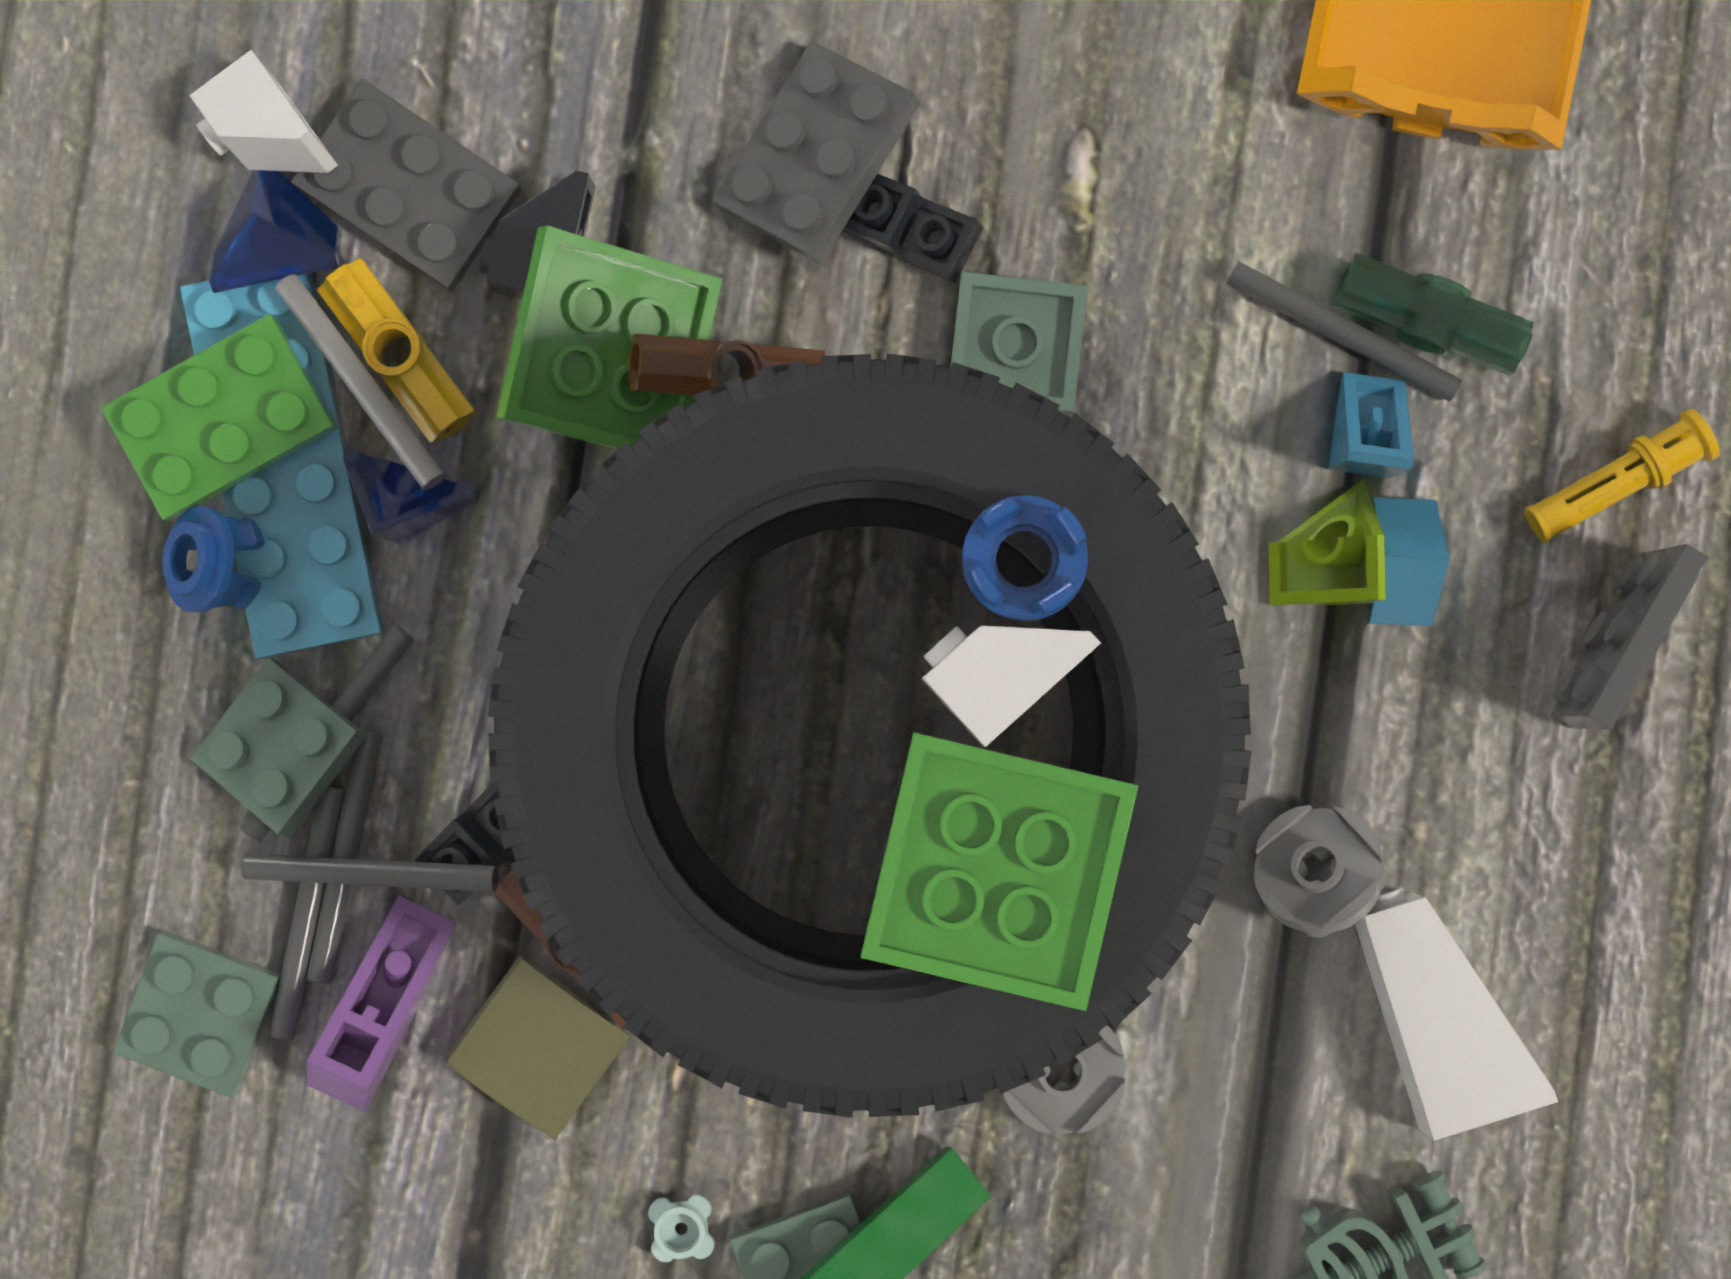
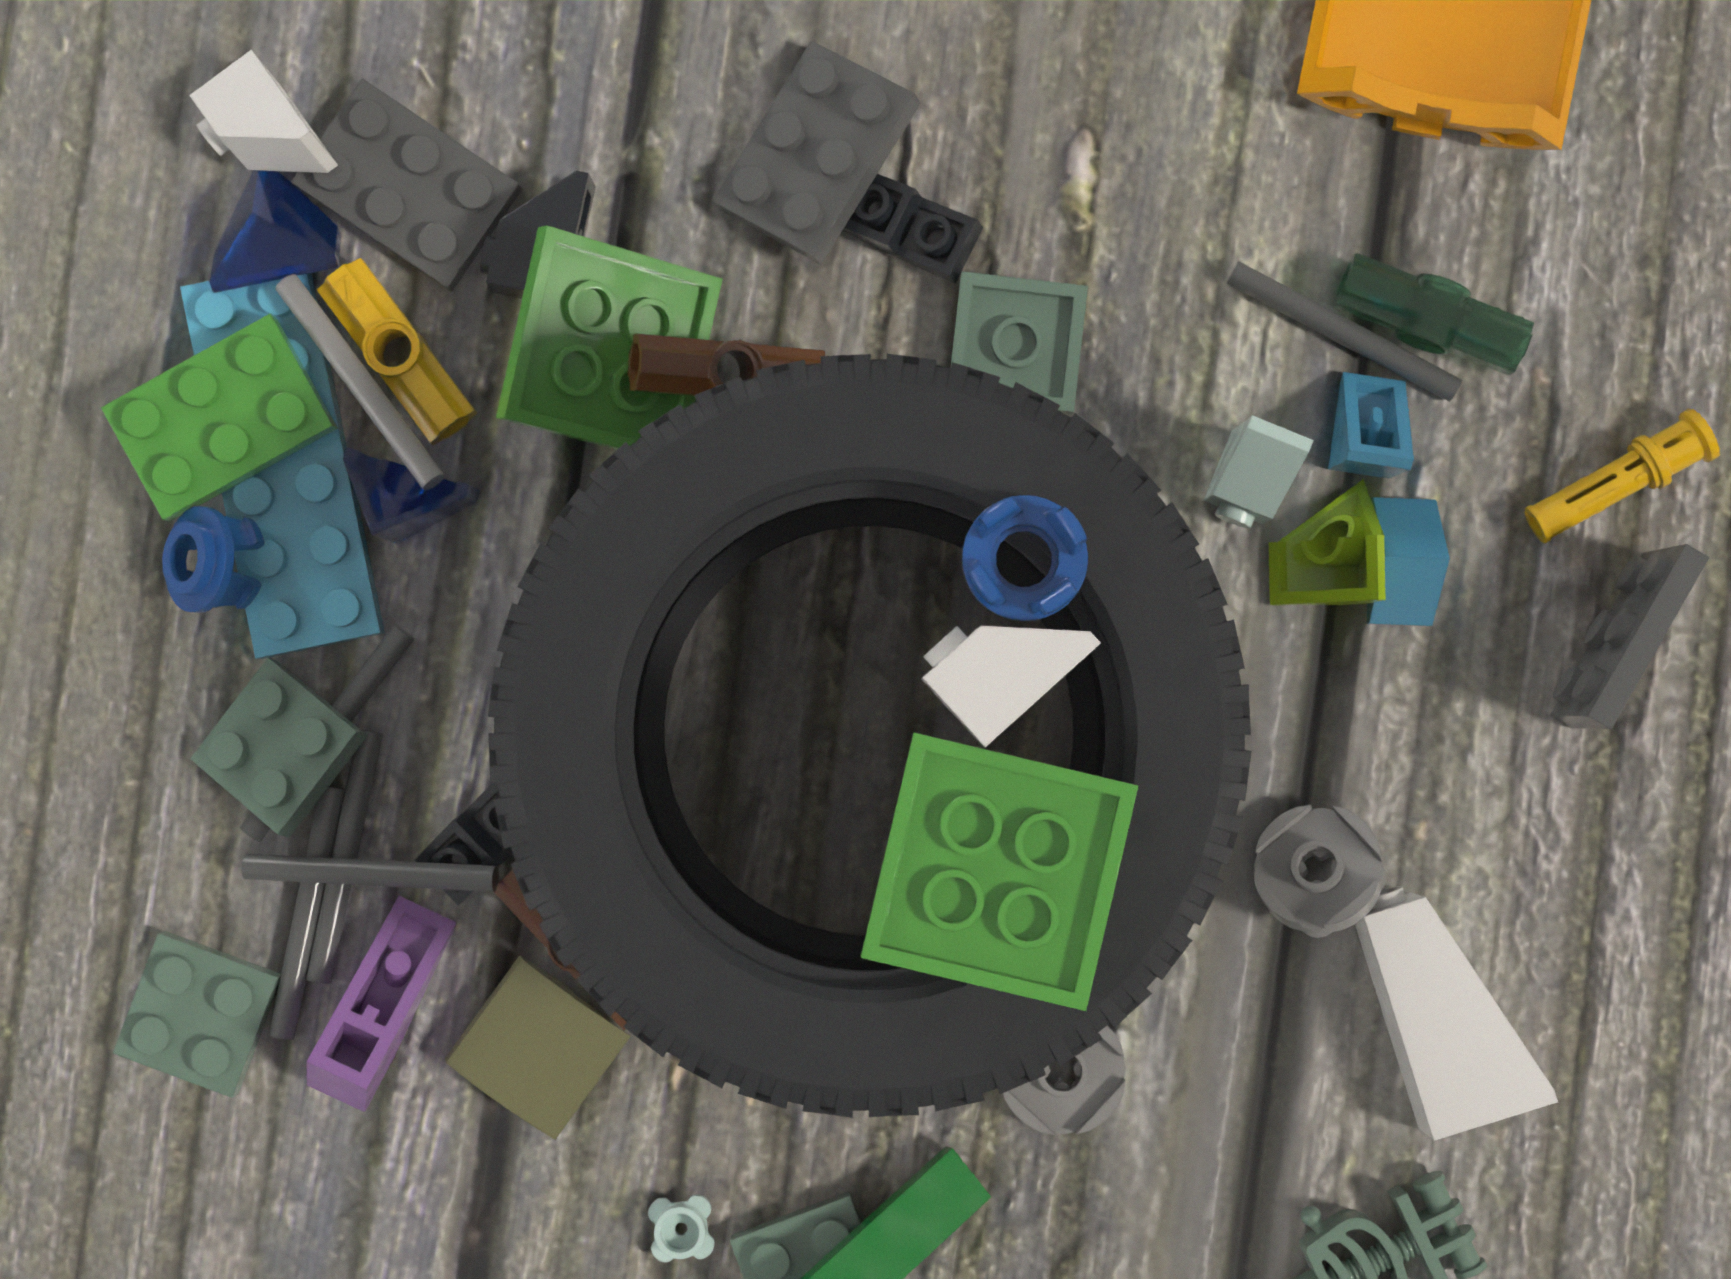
(1256, 471): none -> light aqua slope

